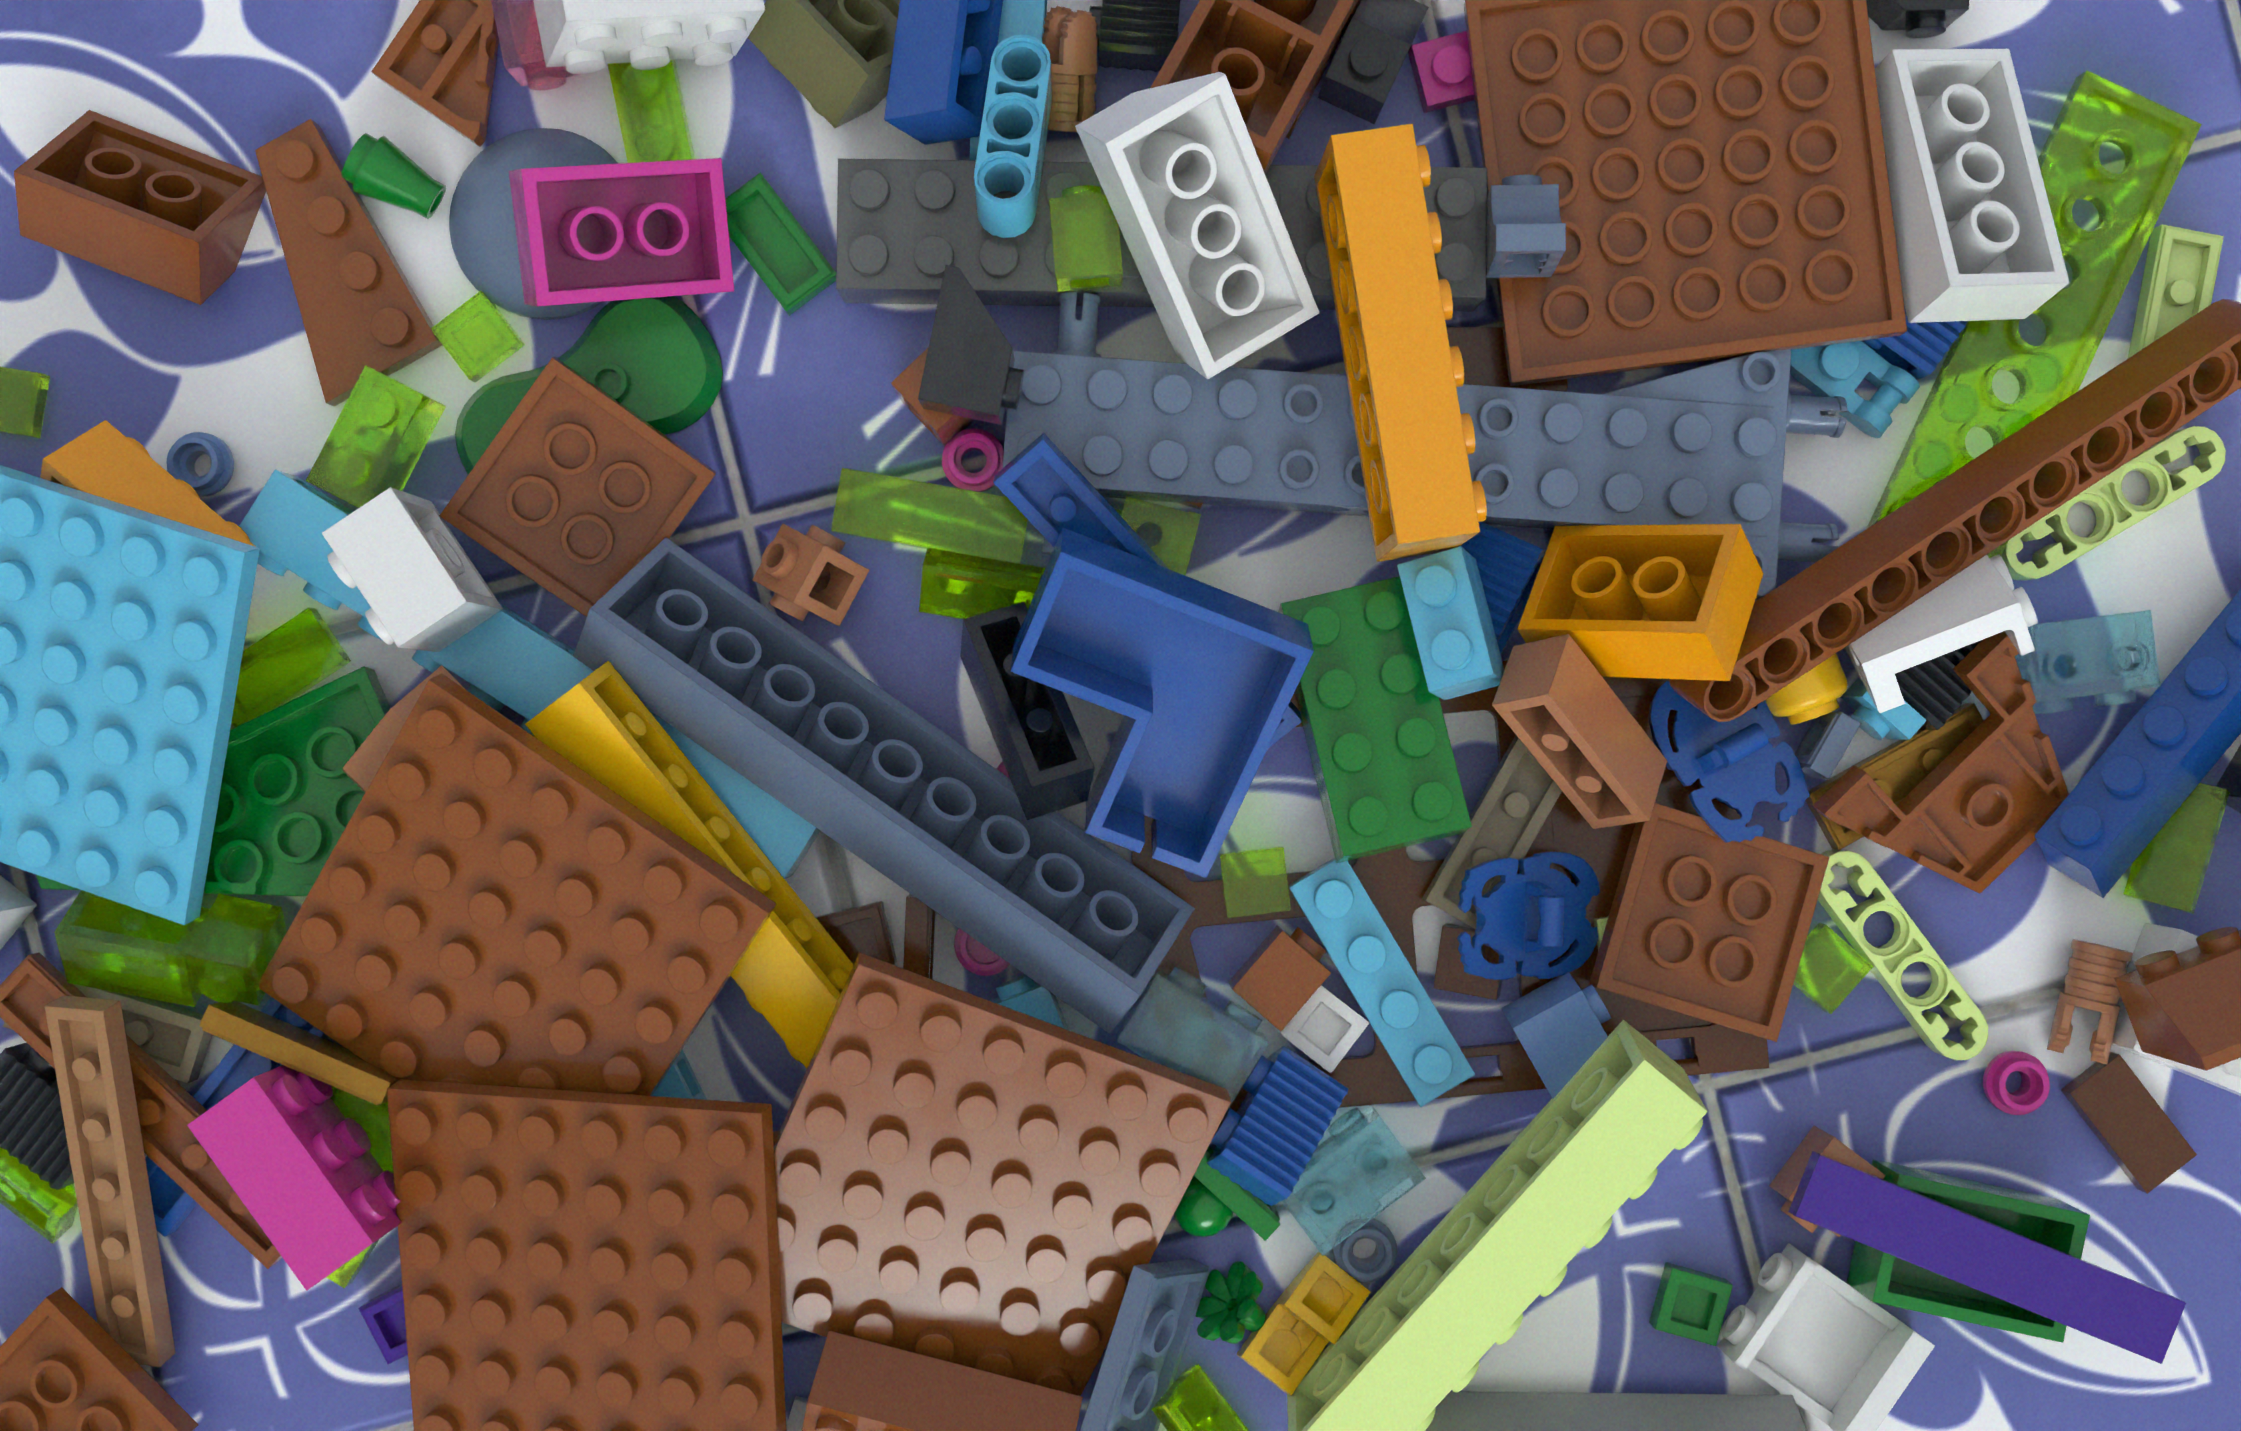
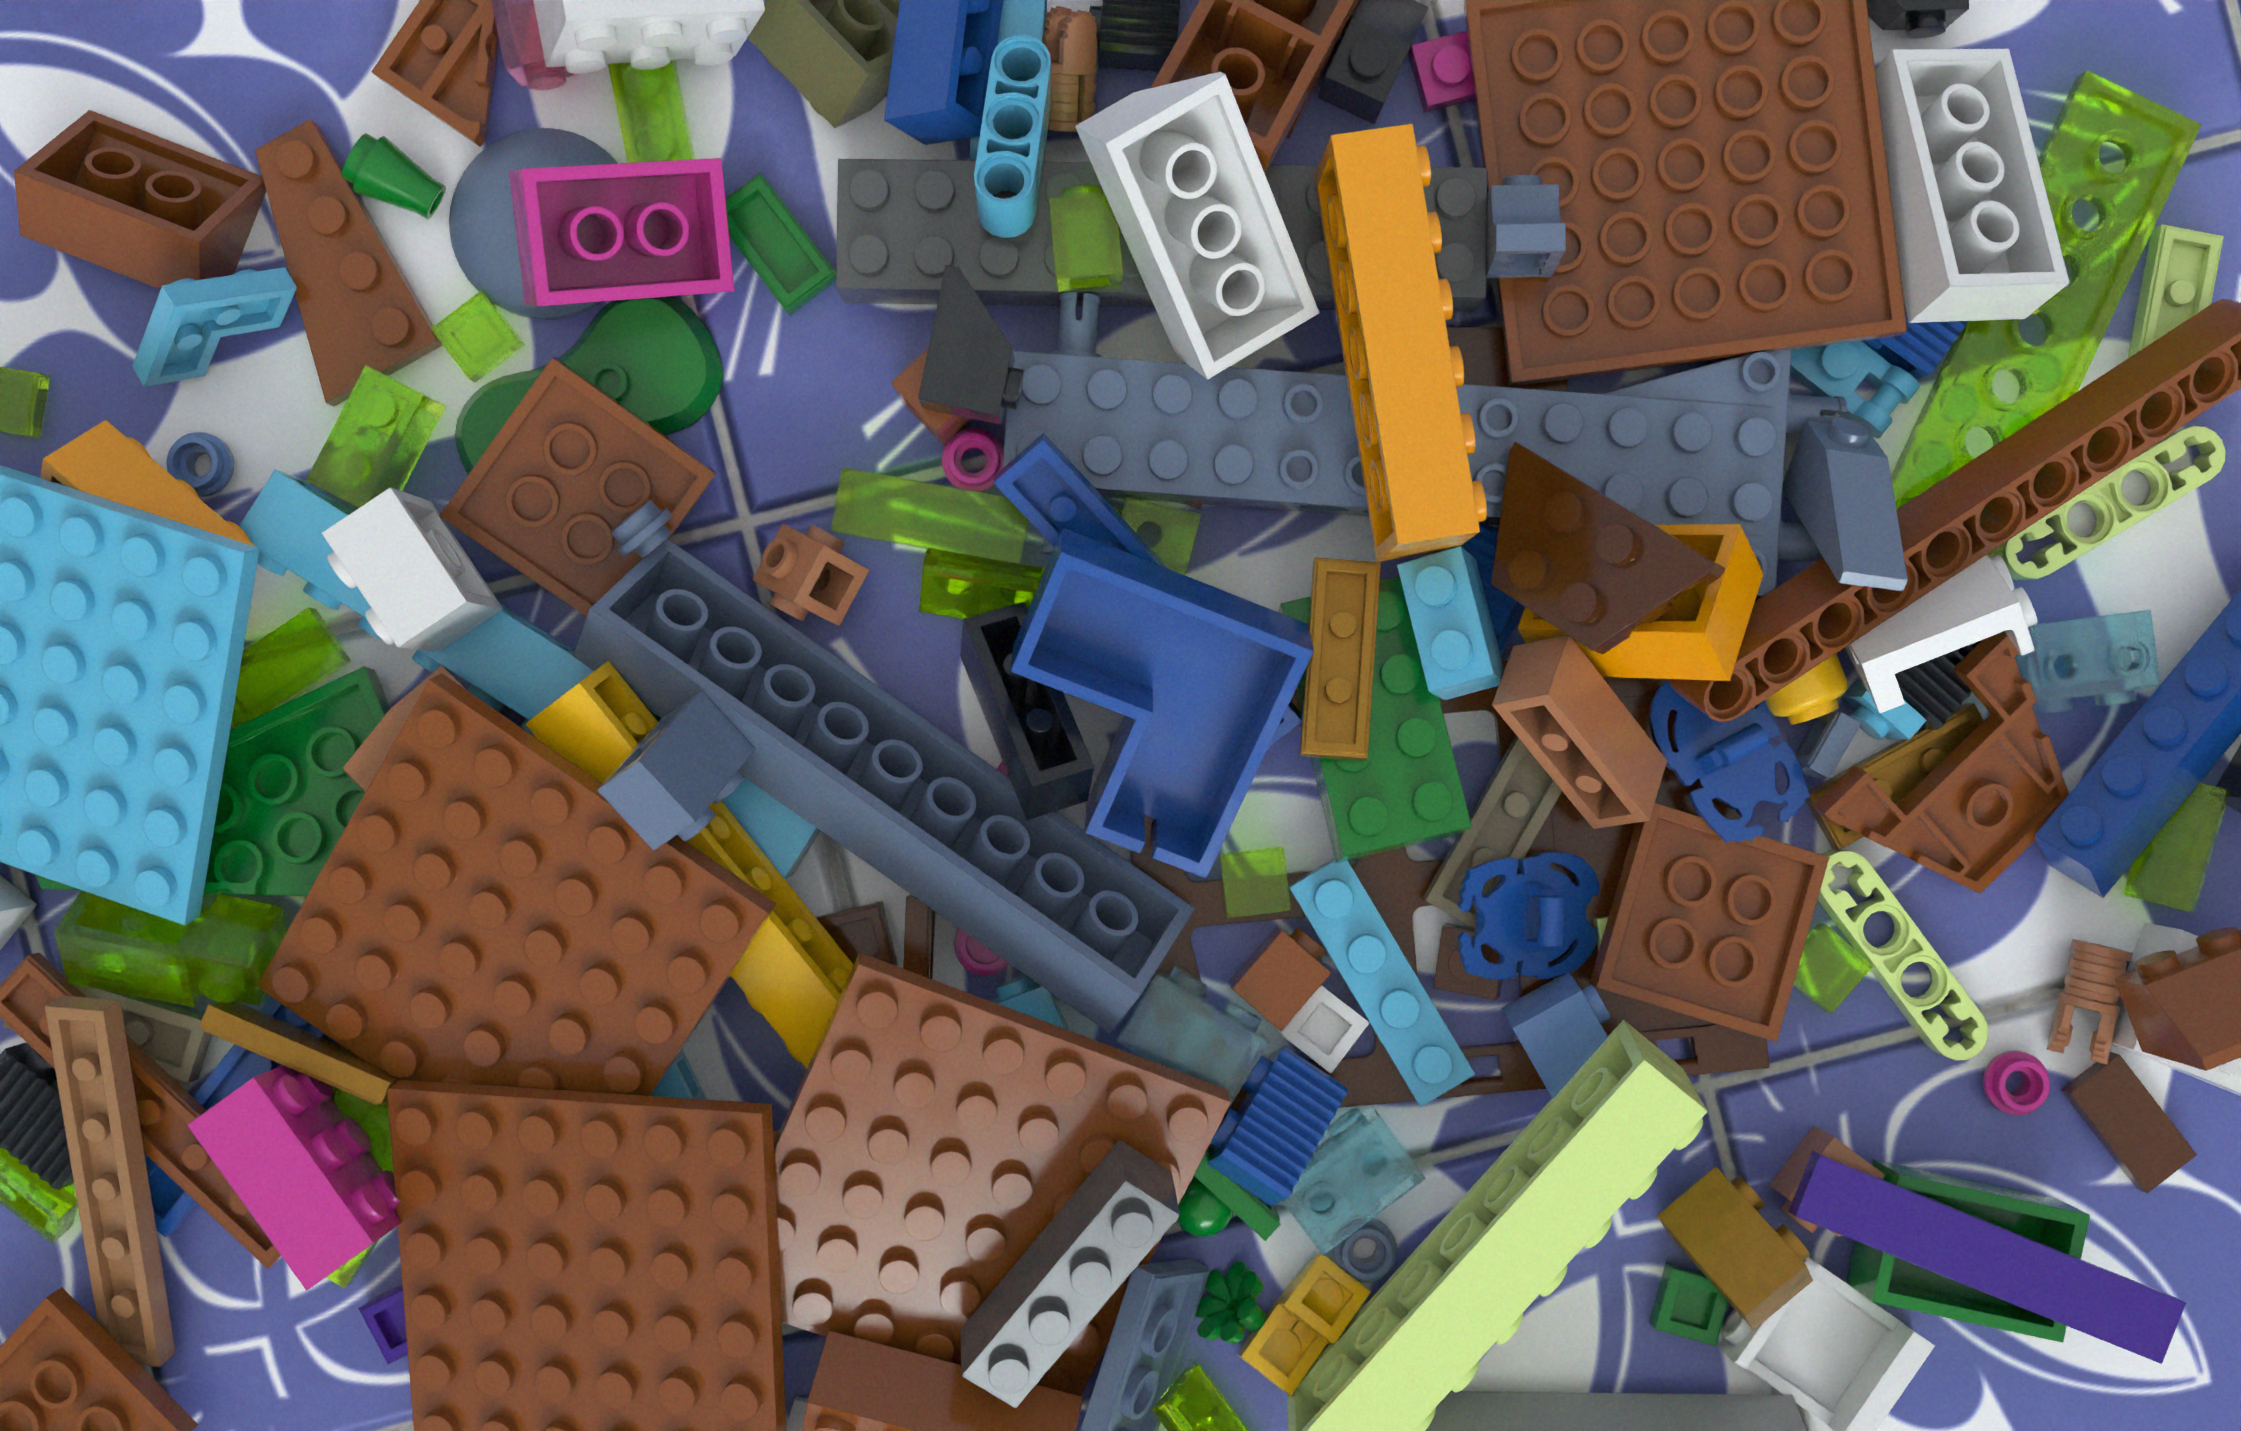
(196, 313): none -> medium azure plate
(642, 530): none -> sand blue plate
(679, 772): none -> sand blue brick
(1068, 1273): none -> brick
(1342, 663): none -> pearl gold tile
(1585, 556): none -> reddish brown wing
(1736, 1246): none -> pearl gold brick
(1847, 503): none -> sand blue slope

